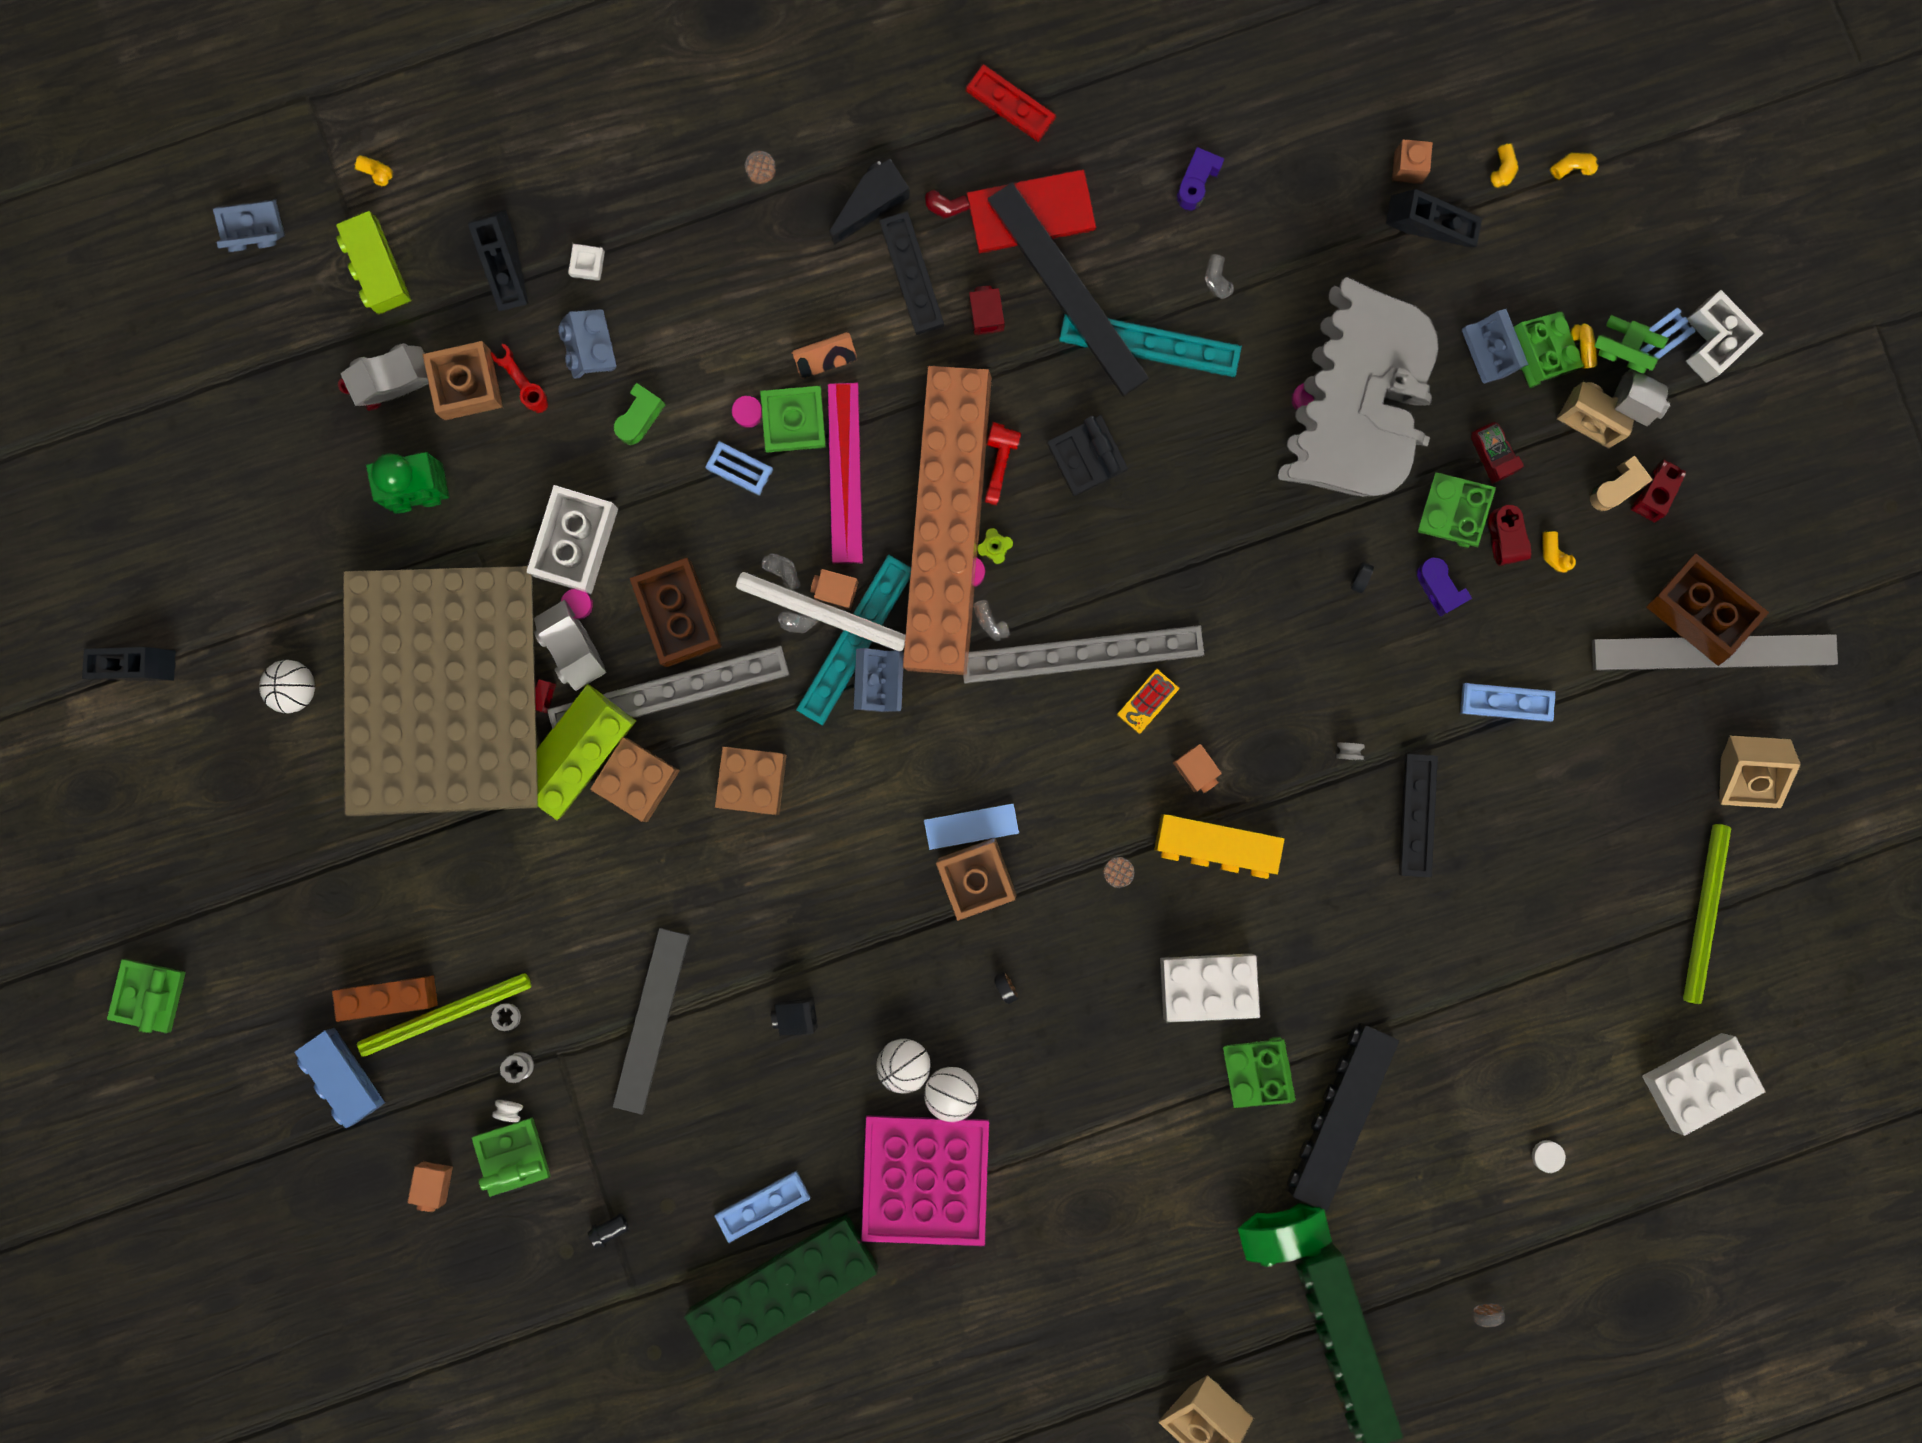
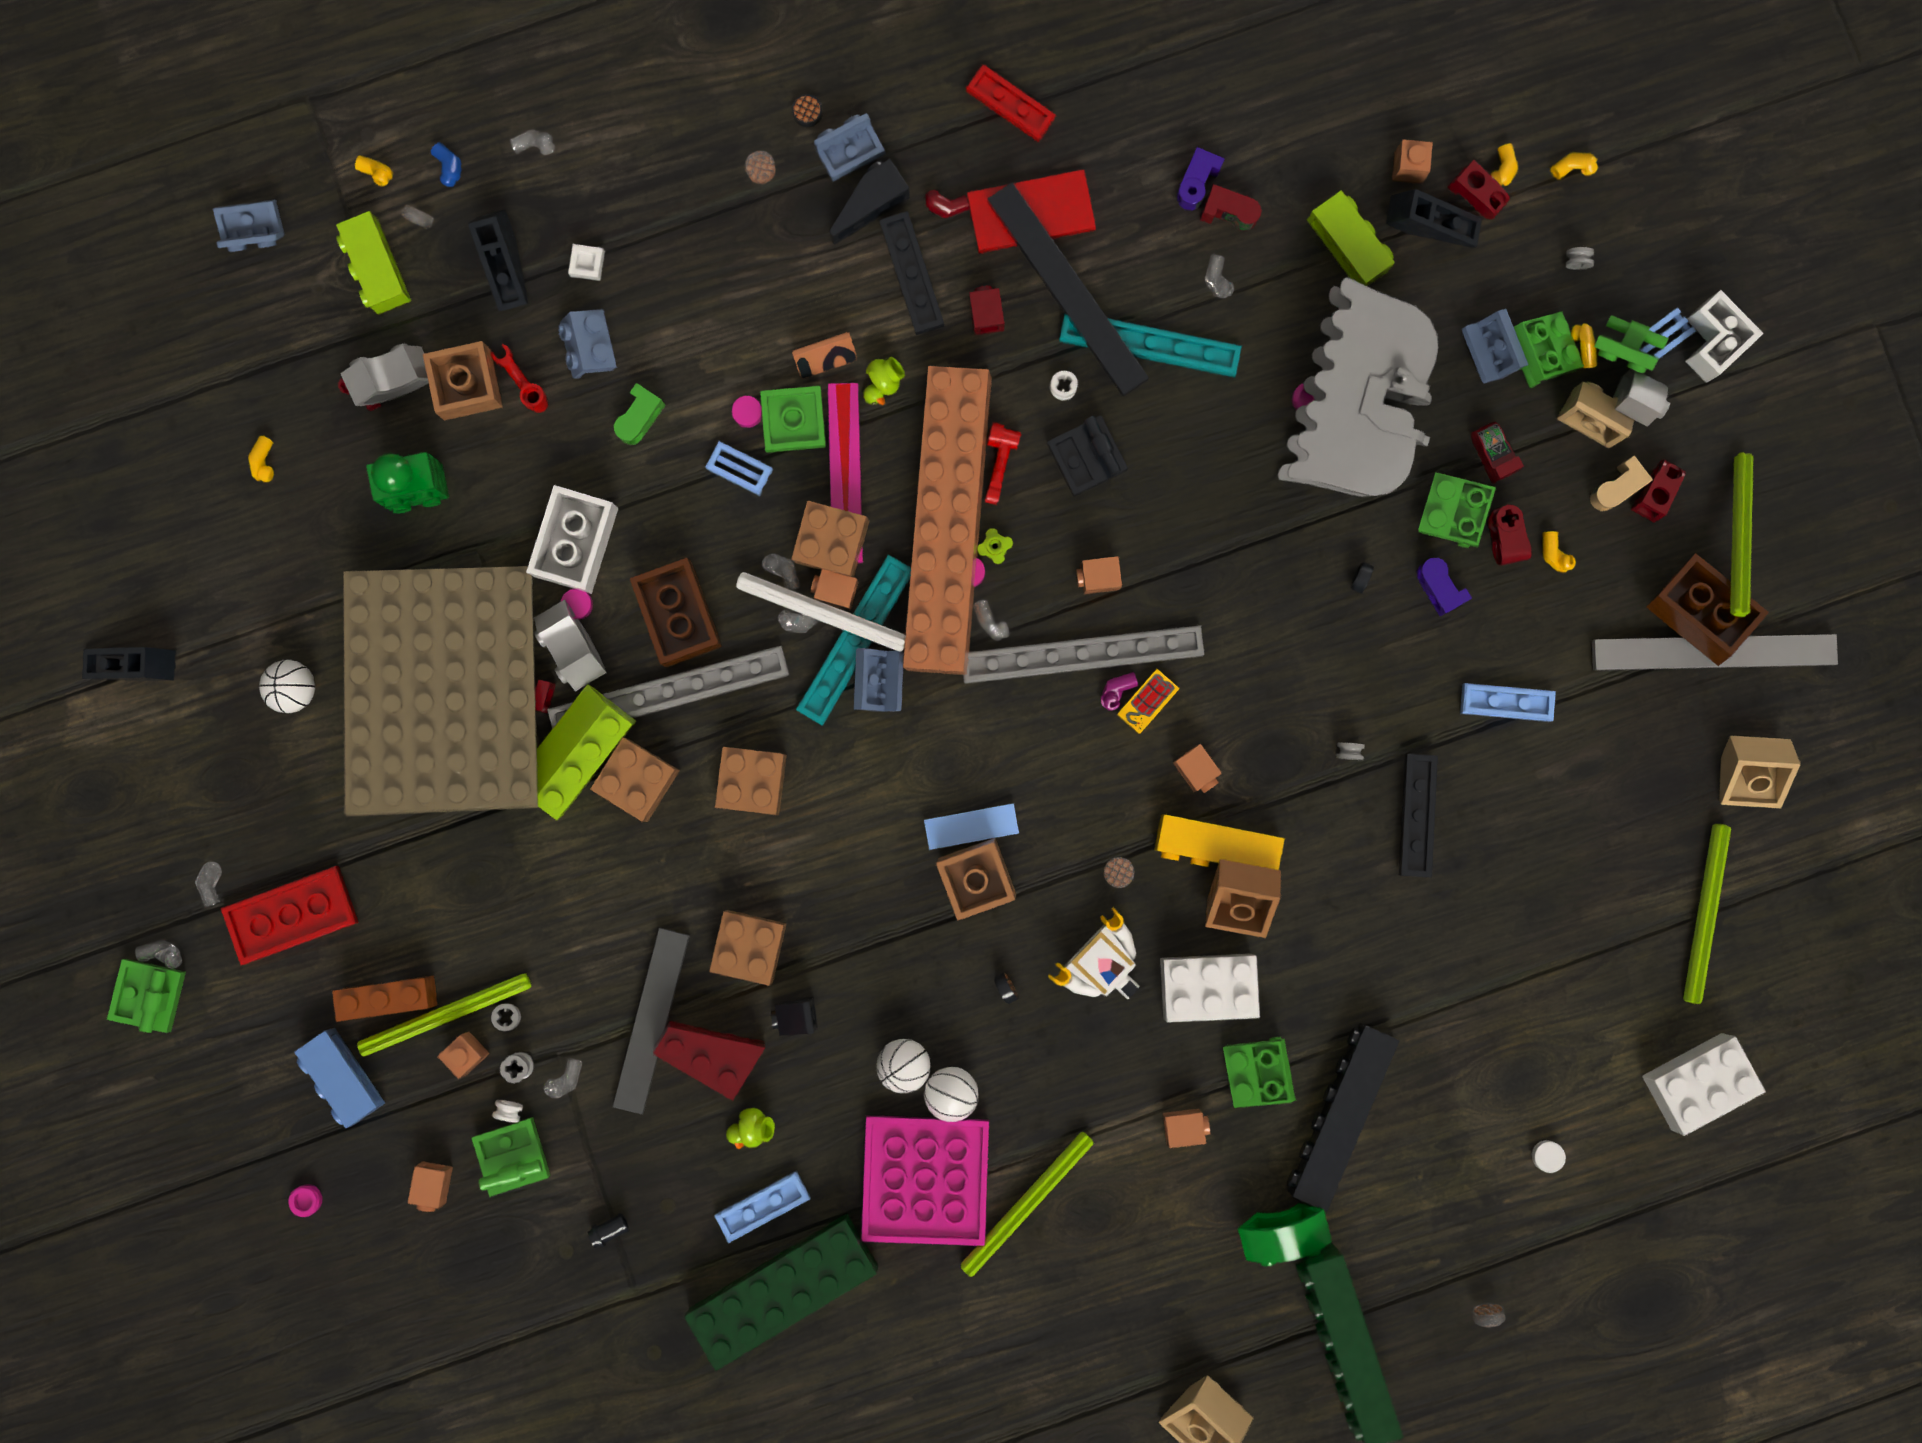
(162, 951): none -> clear arm
(207, 881): none -> clear arm
(257, 460): none -> yellow arm
(289, 915): none -> red tile
(305, 1200): none -> dark pink tile
(417, 217): none -> clear tile
(450, 164): none -> blue arm
(463, 1055): none -> nougat brick
(533, 138): none -> clear arm
(568, 1082): none -> clear arm
(709, 1056): none -> dark red wedge
(748, 947): none -> medium nougat brick
(751, 1130): none -> lime animal
(807, 110): none -> tile
(830, 539): none -> medium nougat brick
(848, 146): none -> sand blue bracket
(885, 380): none -> lime animal
(1027, 1203): none -> lime axle
(1055, 383): none -> white bush
(1099, 575): none -> nougat brick
(1102, 962): none -> white torso
(1114, 688): none -> magenta arm
(1185, 1128): none -> nougat brick
(1231, 207): none -> dark red leg
(1243, 898): none -> medium nougat brick
(1351, 239): none -> lime brick
(1480, 190): none -> dark red leg
(1580, 258): none -> light grey bush
(1741, 535): none -> lime axle

